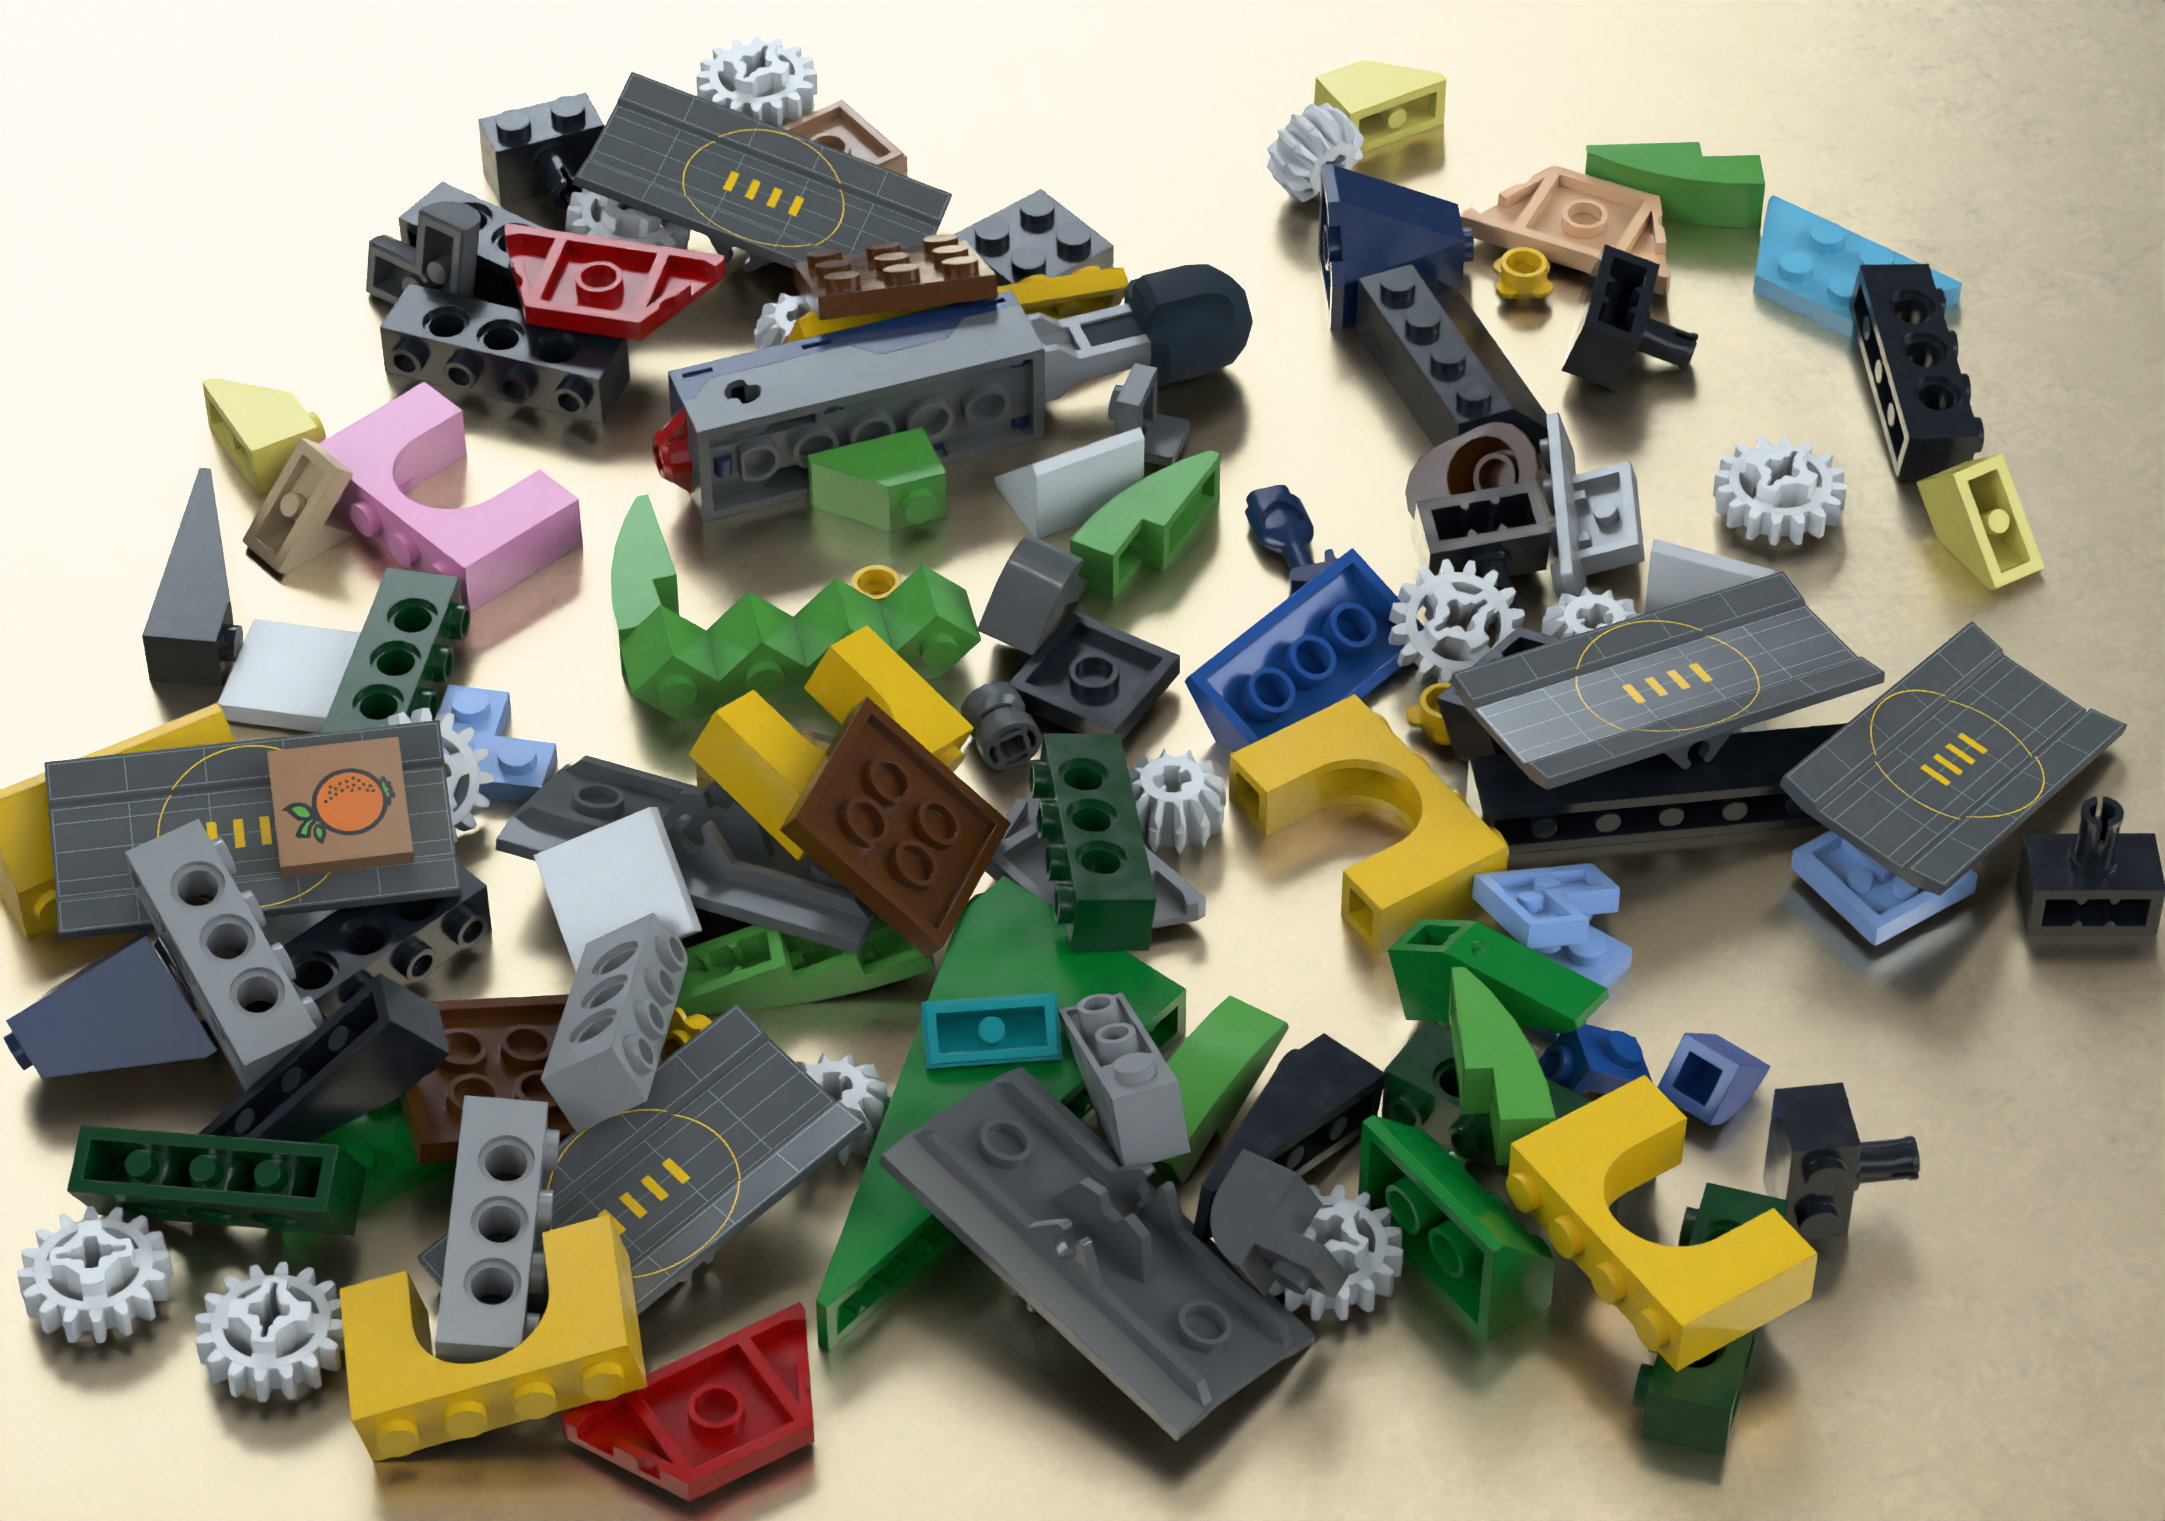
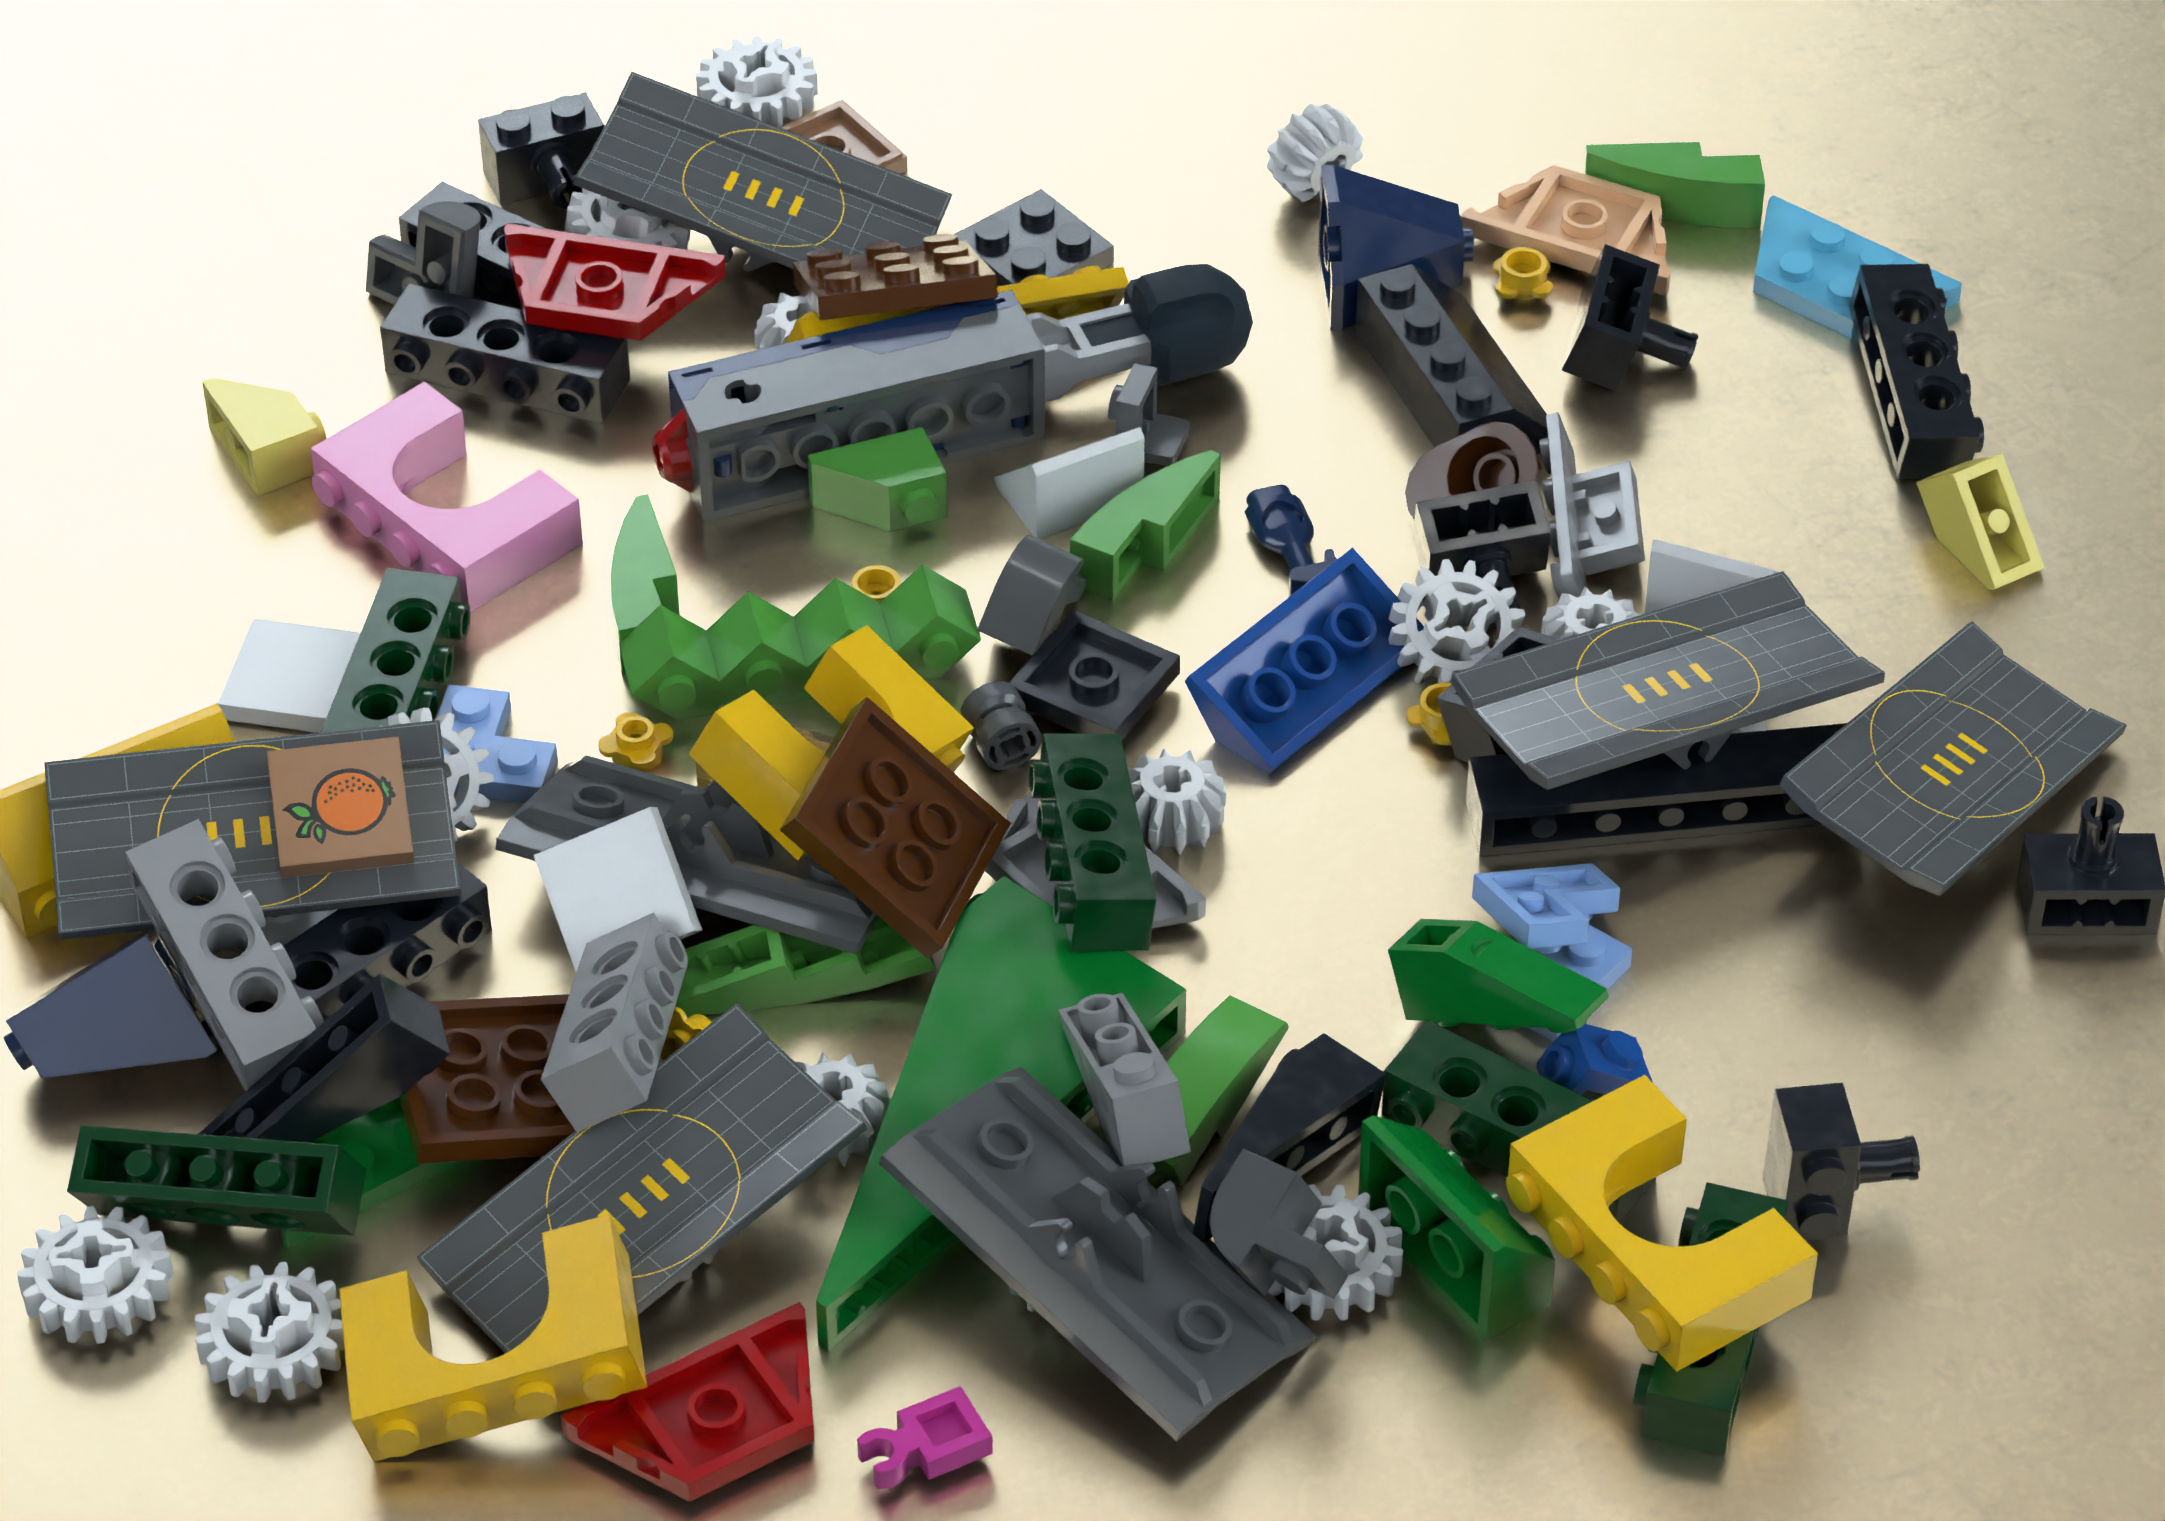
(191, 620): slope -> none
(297, 514): tan slope -> none
(495, 1139): light grey brick -> none
(636, 742): none -> yellow plate
(933, 1434): none -> dark pink plate
(991, 1031): teal slope -> none
(1357, 759): yellow arch -> none
(1384, 99): light yellow slope -> none
(1495, 1065): bright green slope -> none
(1711, 1077): blue brick -> none
(1779, 490): white gear -> none
(1866, 891): light blue plate -> none

